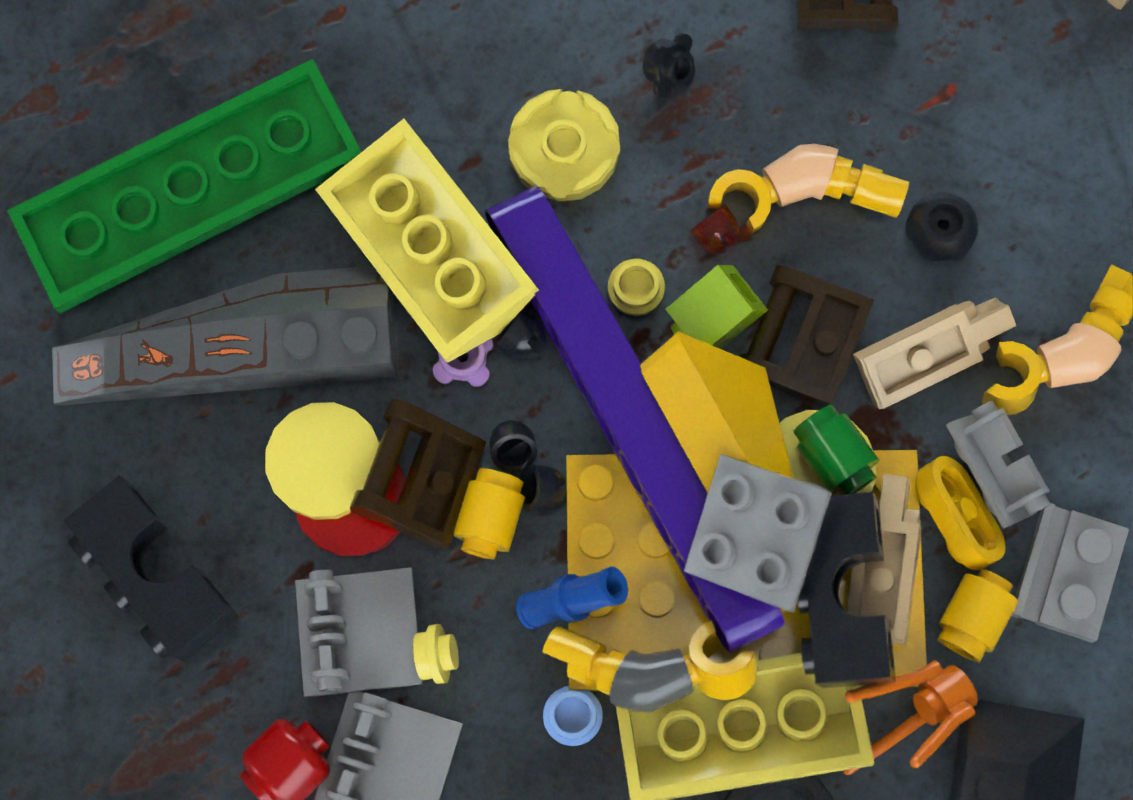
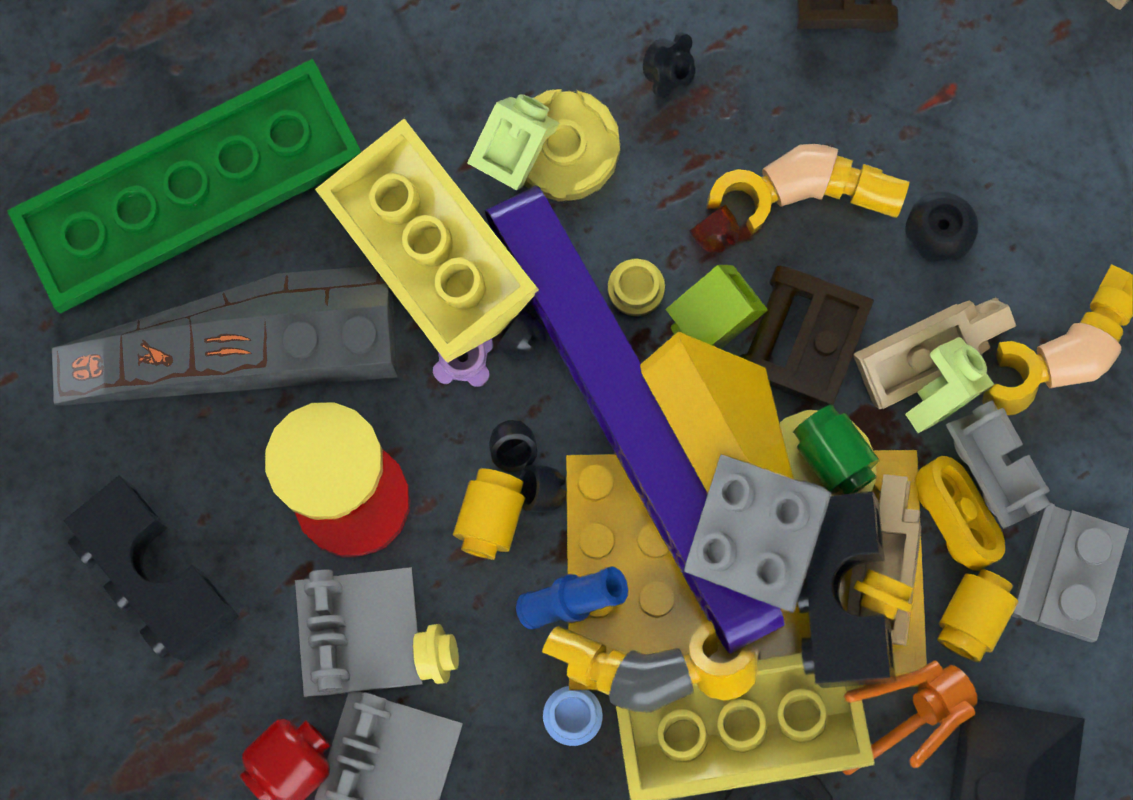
(436, 479): dark brown plate -> none
(513, 139): none -> yellowish green bracket
(884, 594): none -> yellow plate
(961, 382): none -> yellowish green bracket

